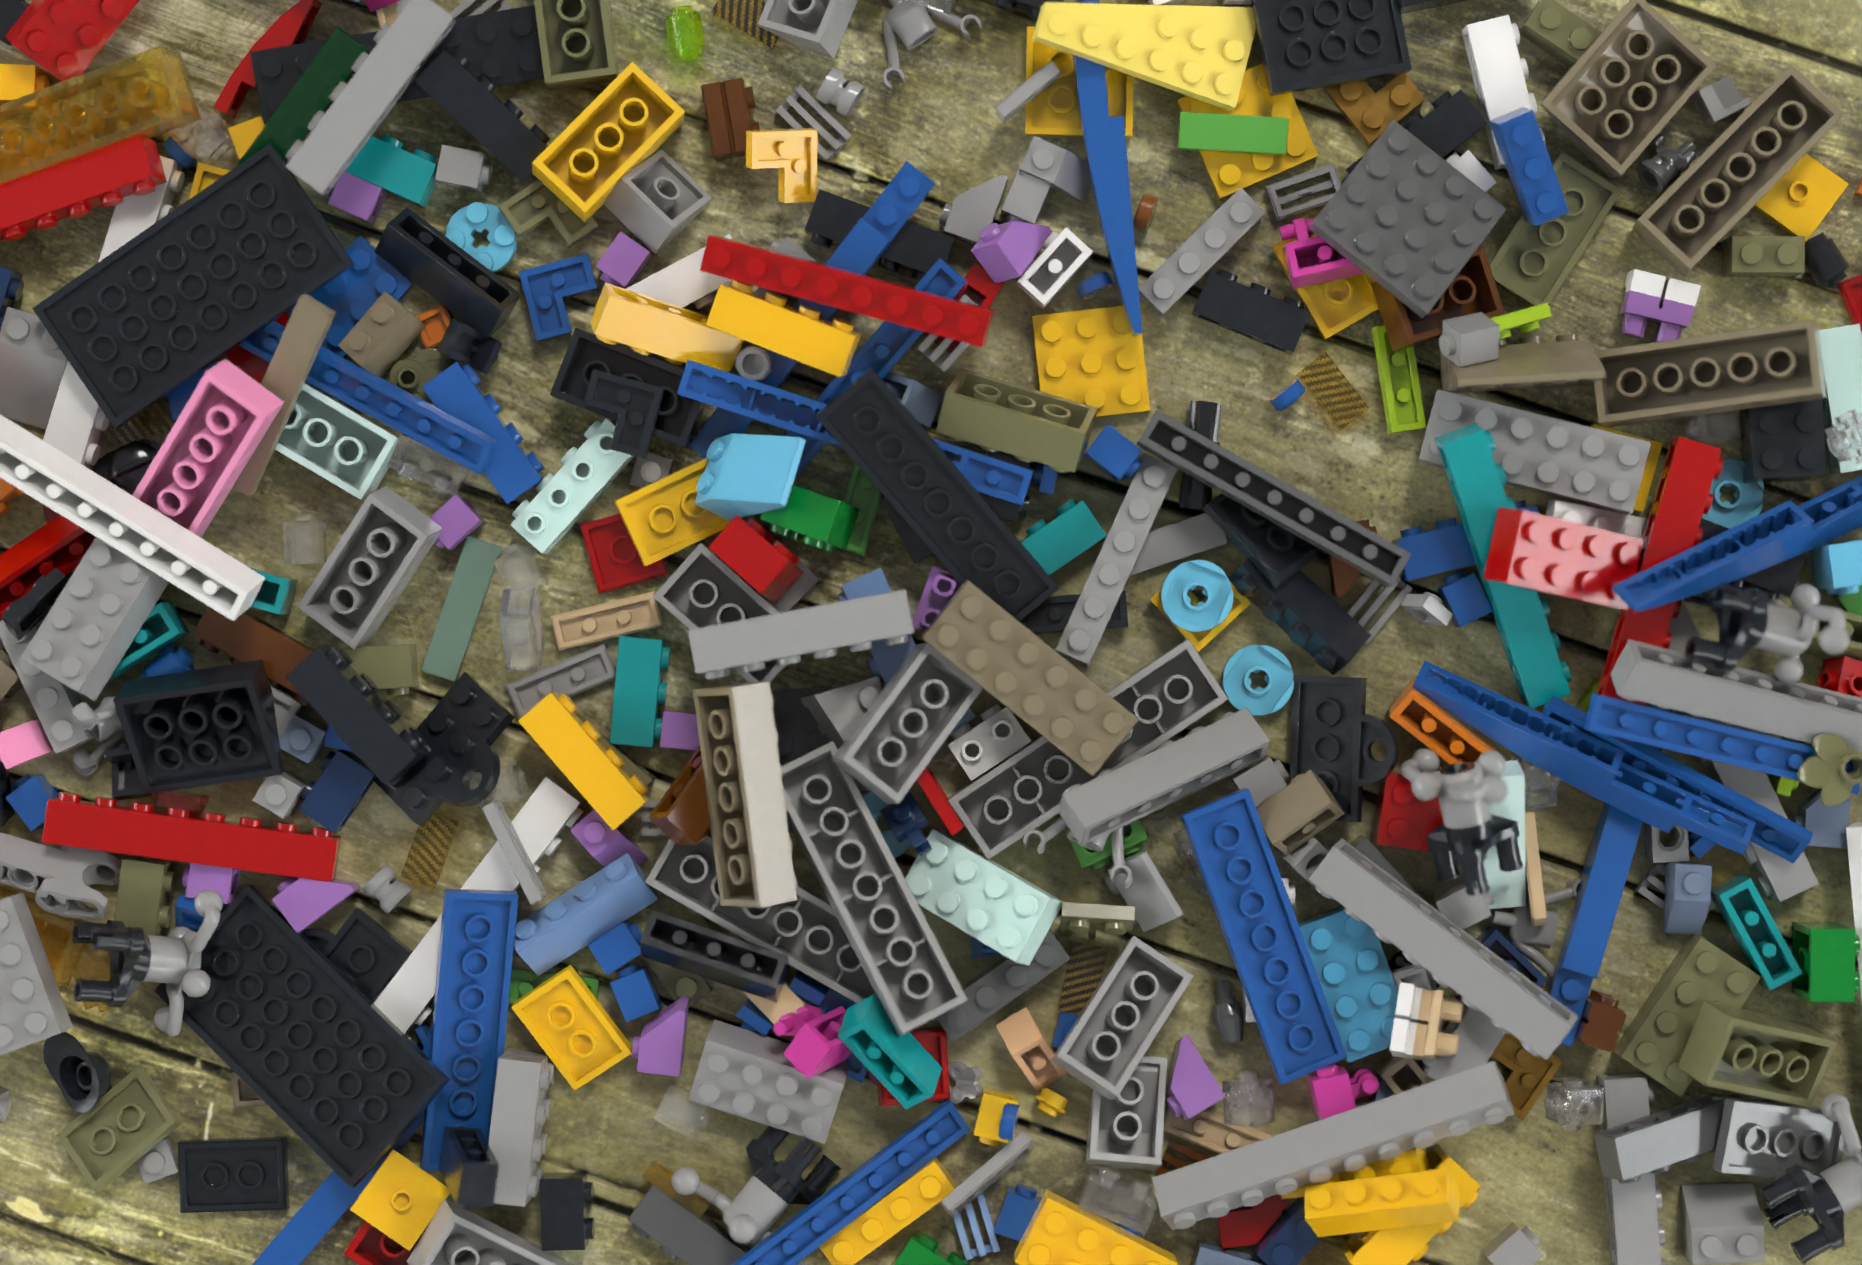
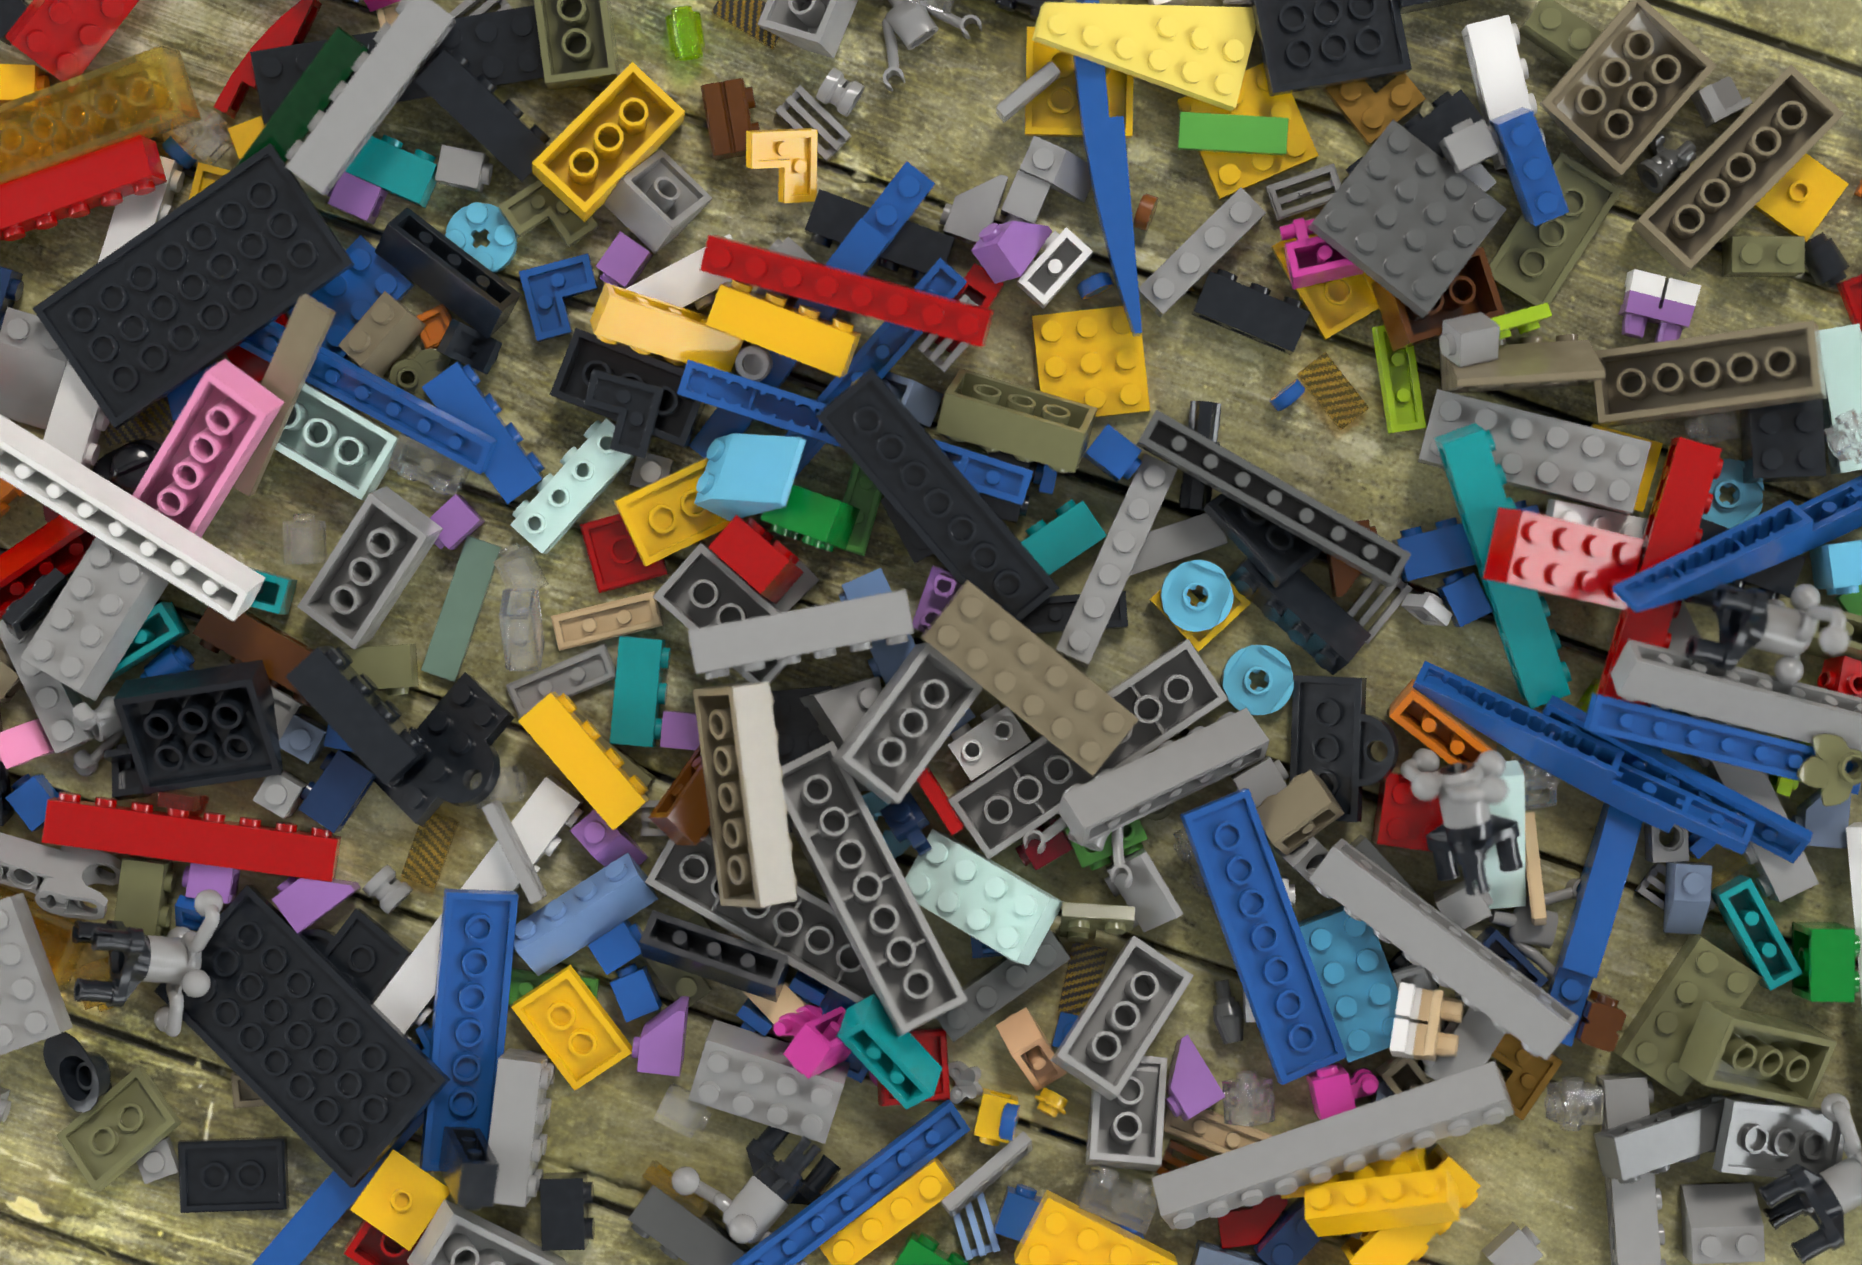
(1054, 849): none -> dark red brick
(1469, 144): none -> light grey brick

